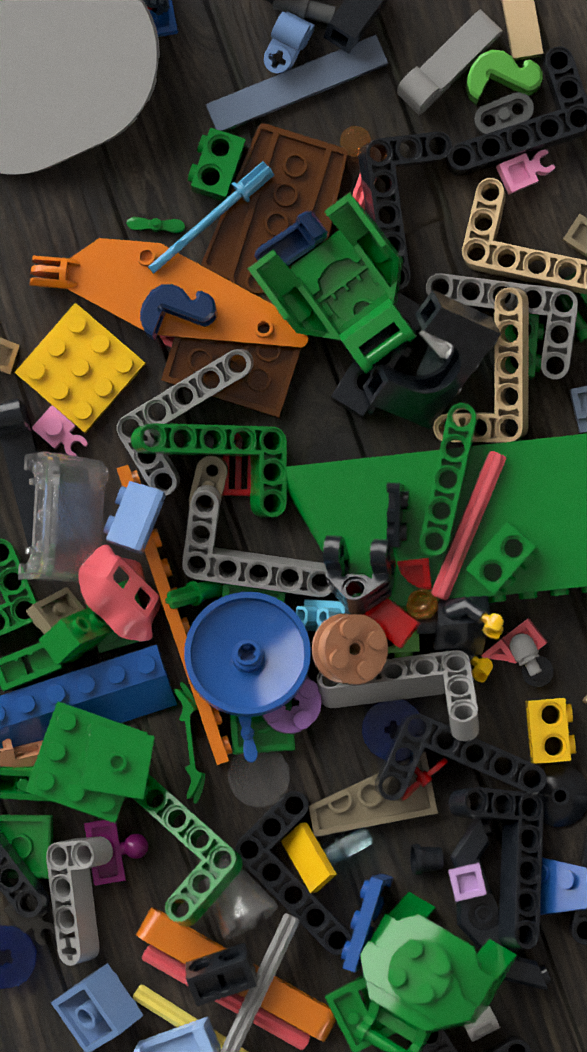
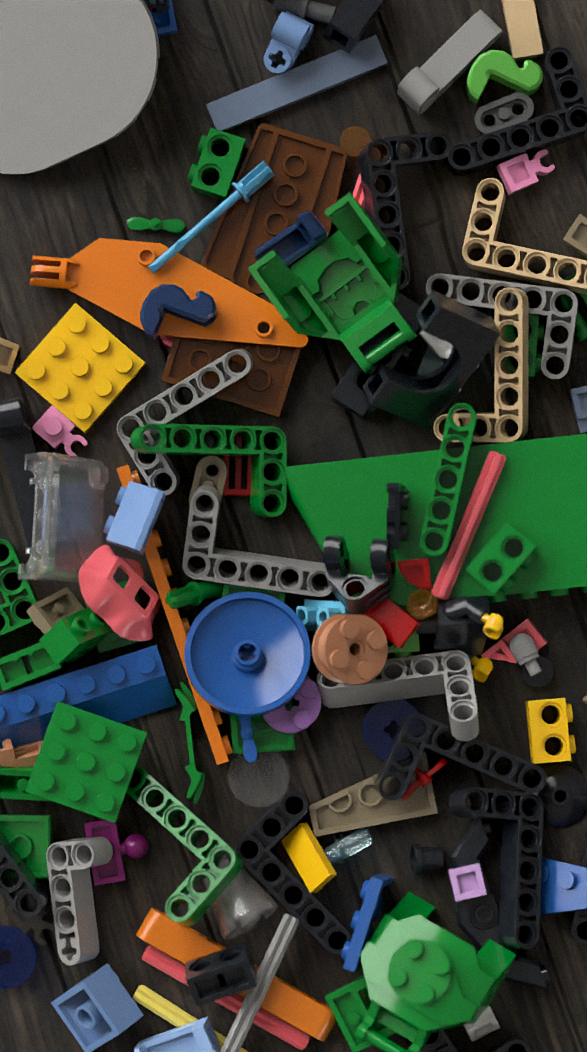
(117, 762): green plate -> none

